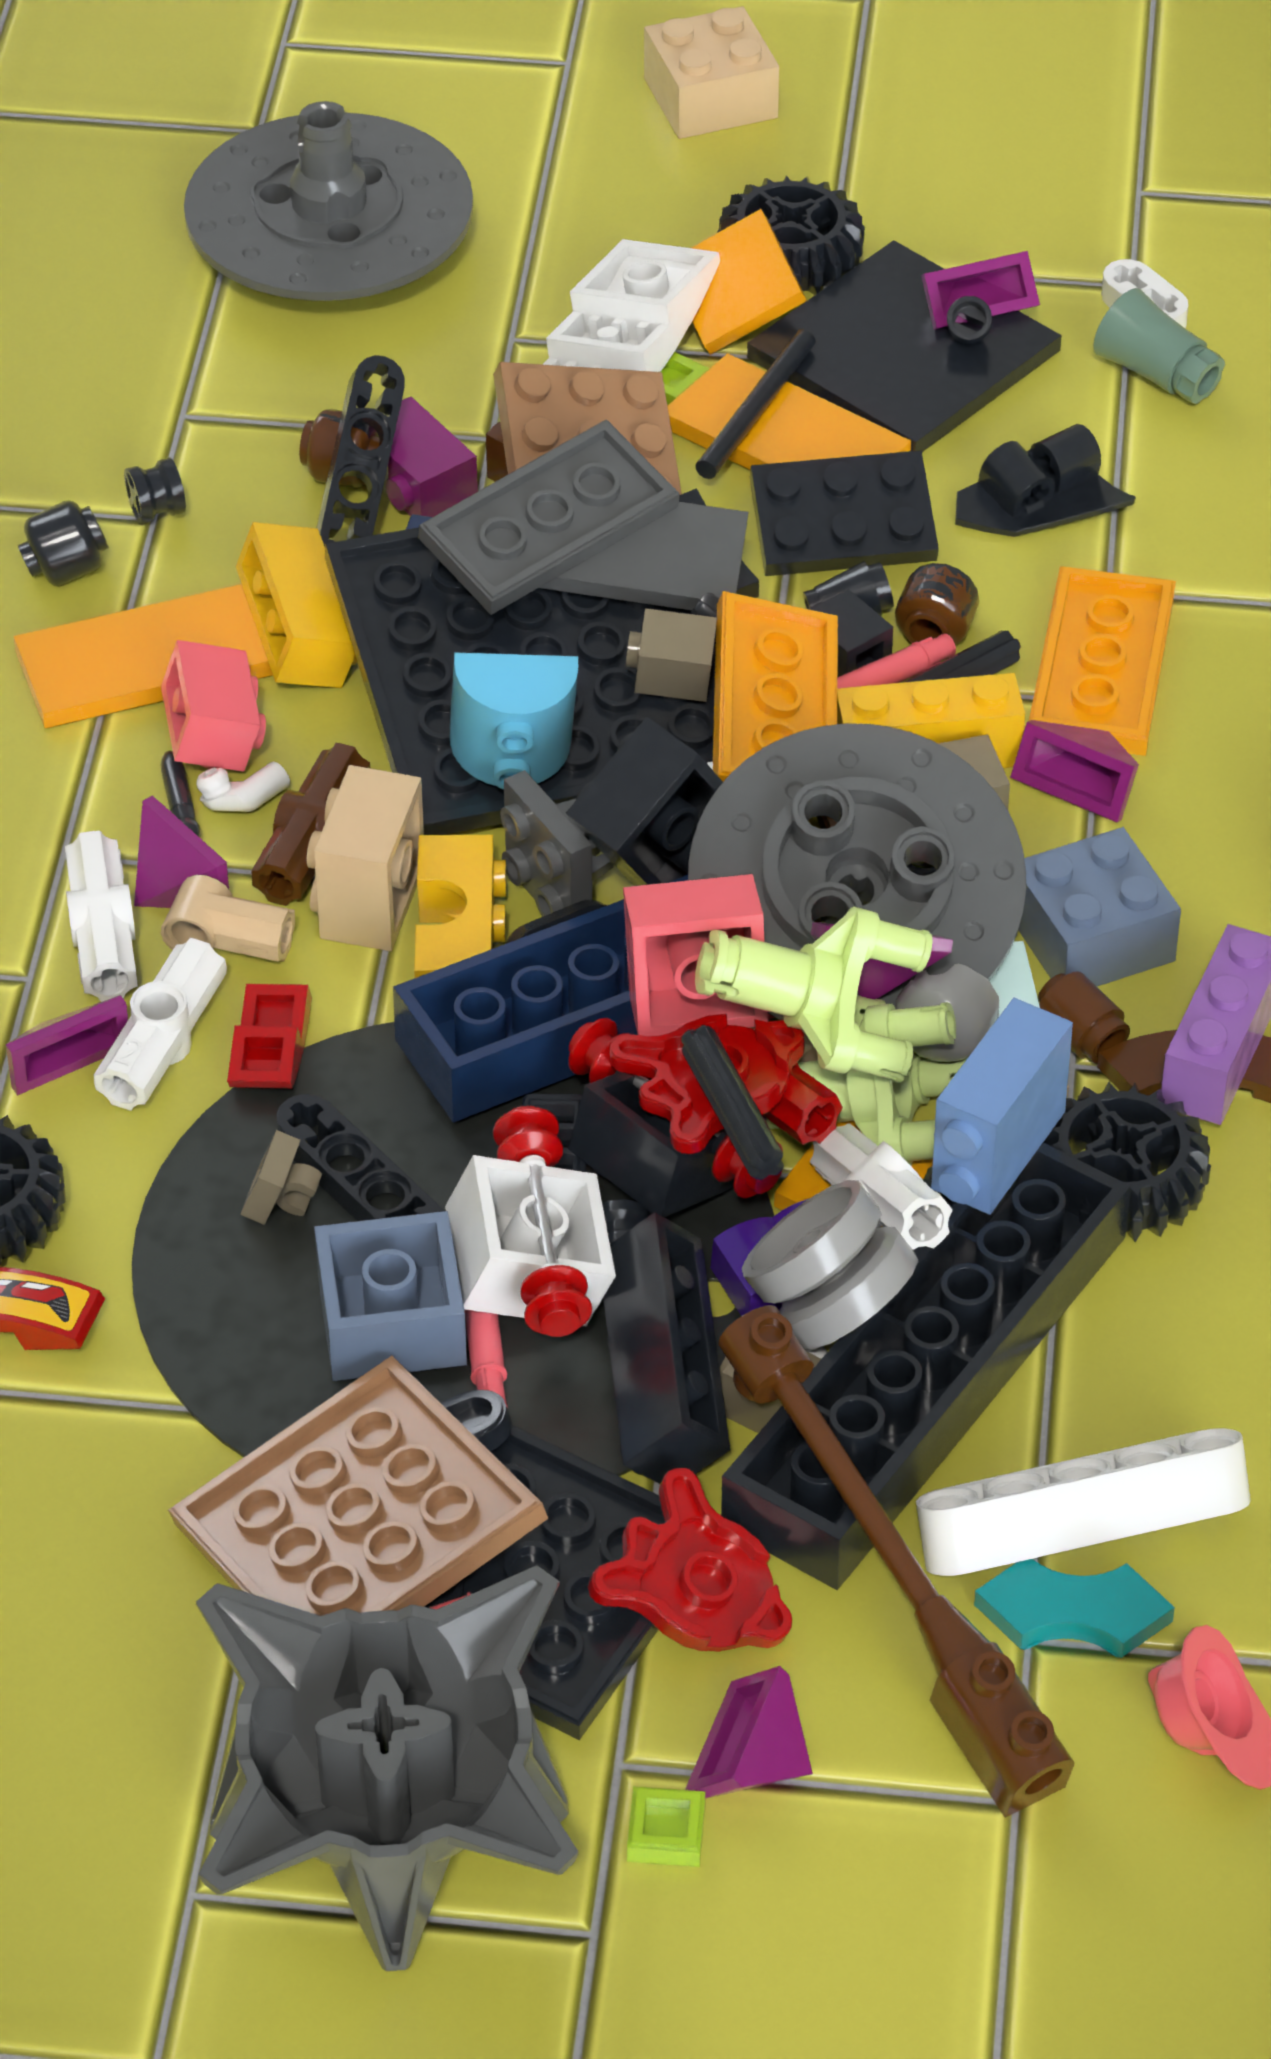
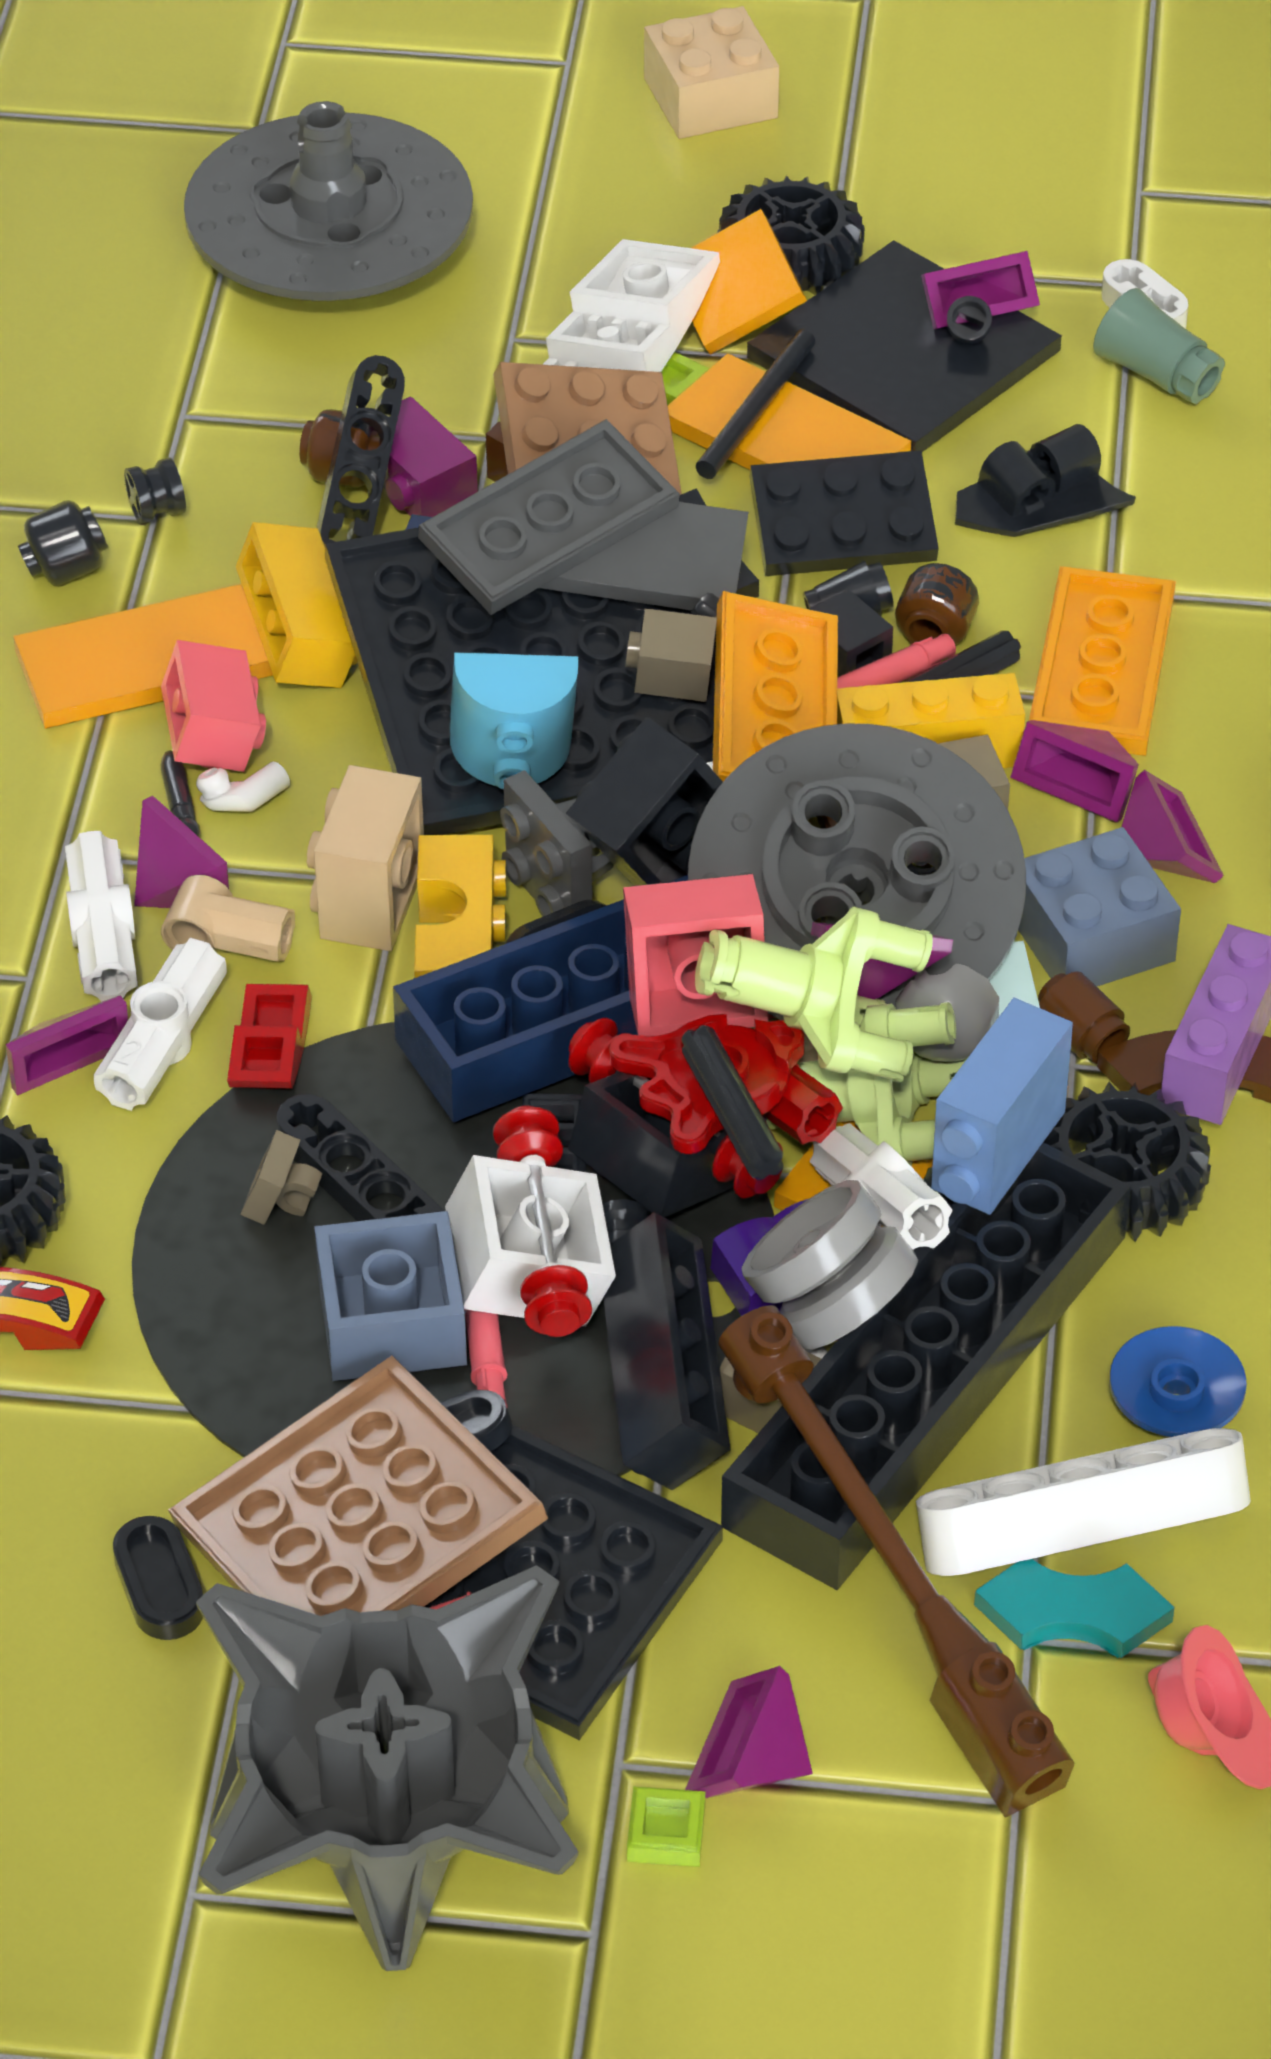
(158, 1577): none -> black tile
(282, 866): reddish brown piece -> none
(695, 1575): red tile -> none
(1167, 830): none -> magenta slope
(1183, 1363): none -> blue dish

